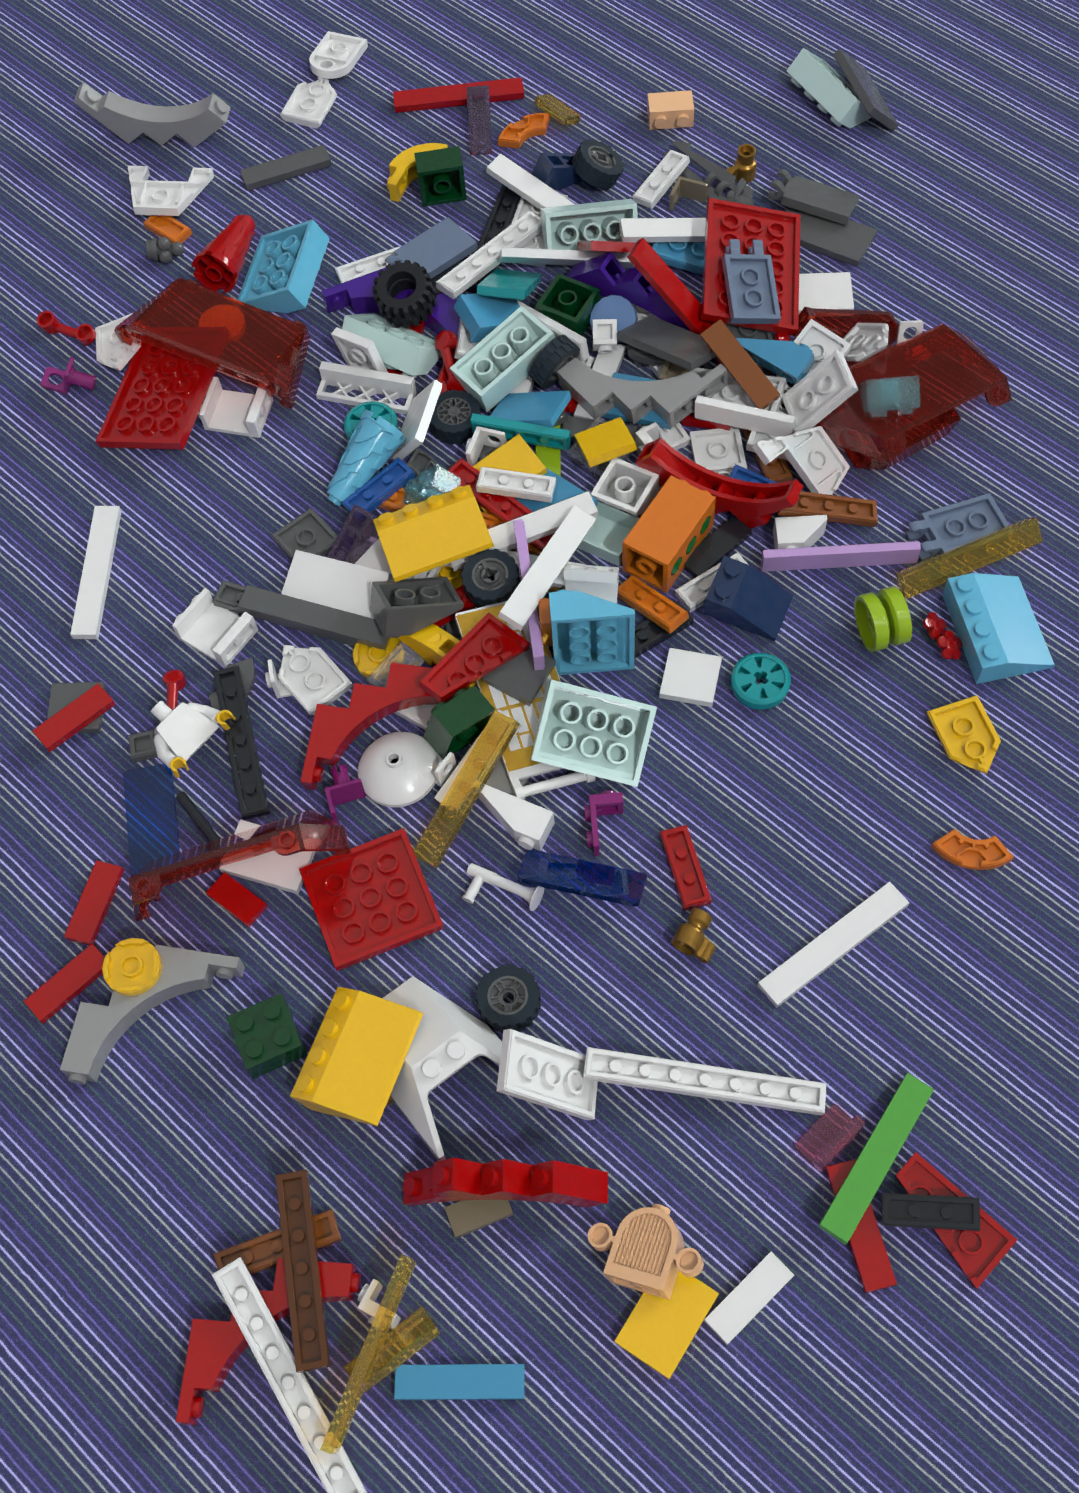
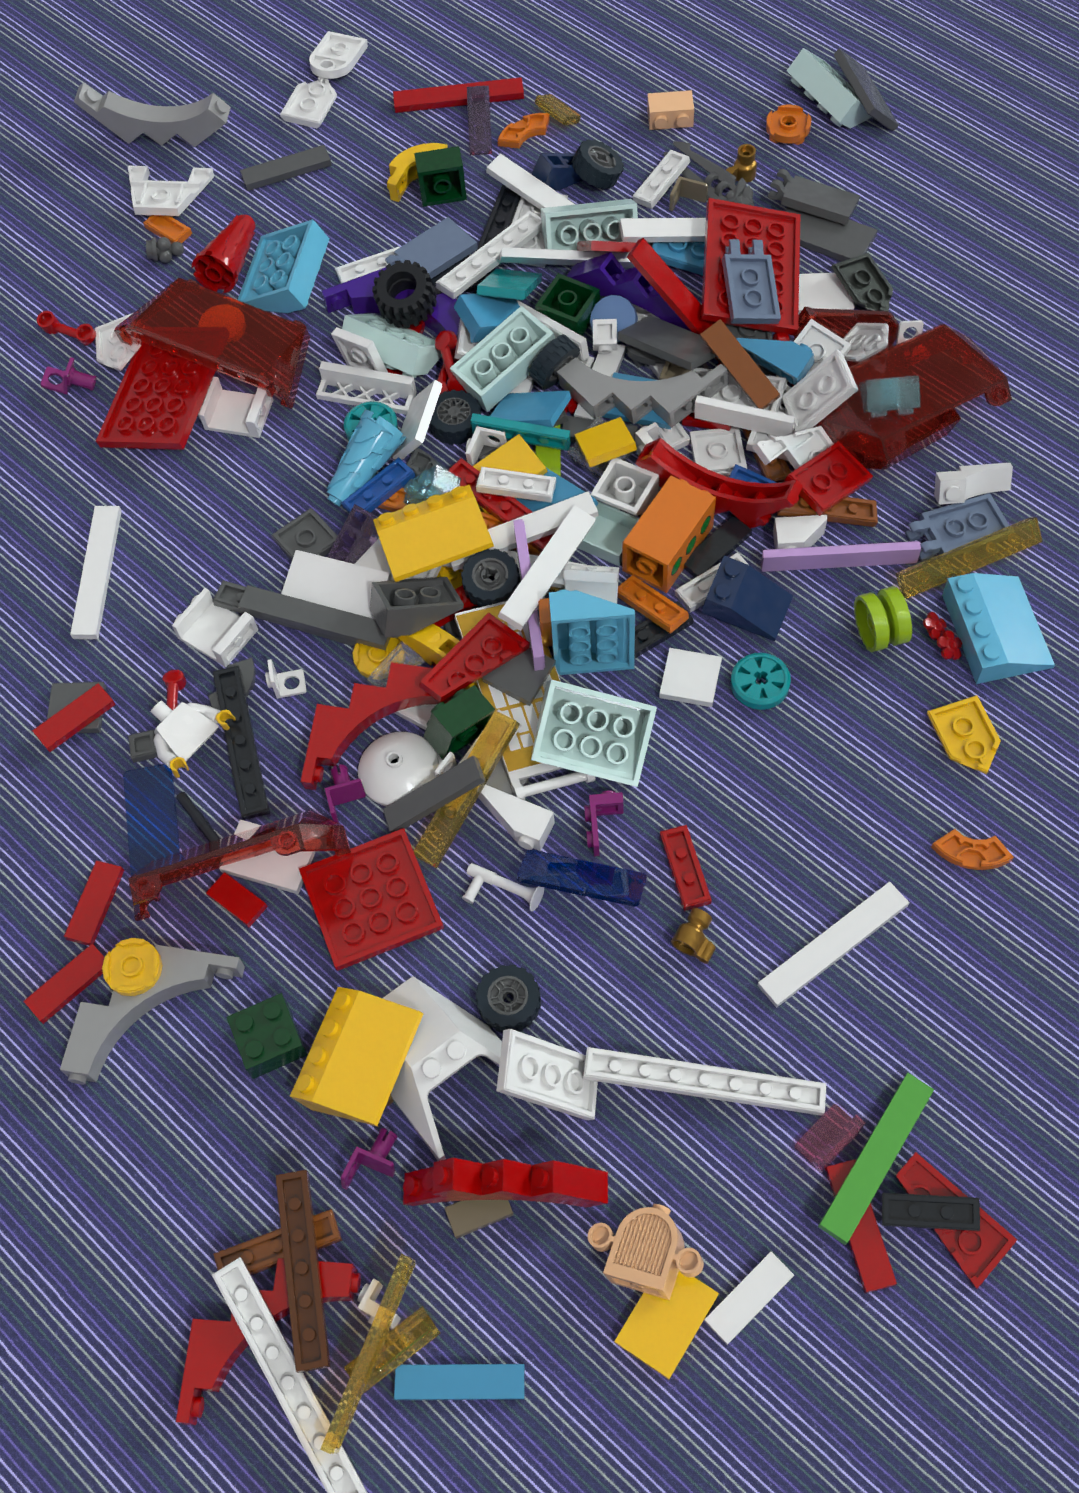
(312, 677): white tile -> none
(373, 1159): none -> magenta bracket
(434, 794): none -> dark grey tile
(788, 134): none -> orange plate
(830, 478): none -> red tile
(864, 282): none -> pearl dark grey tile
(971, 481): none -> white slope

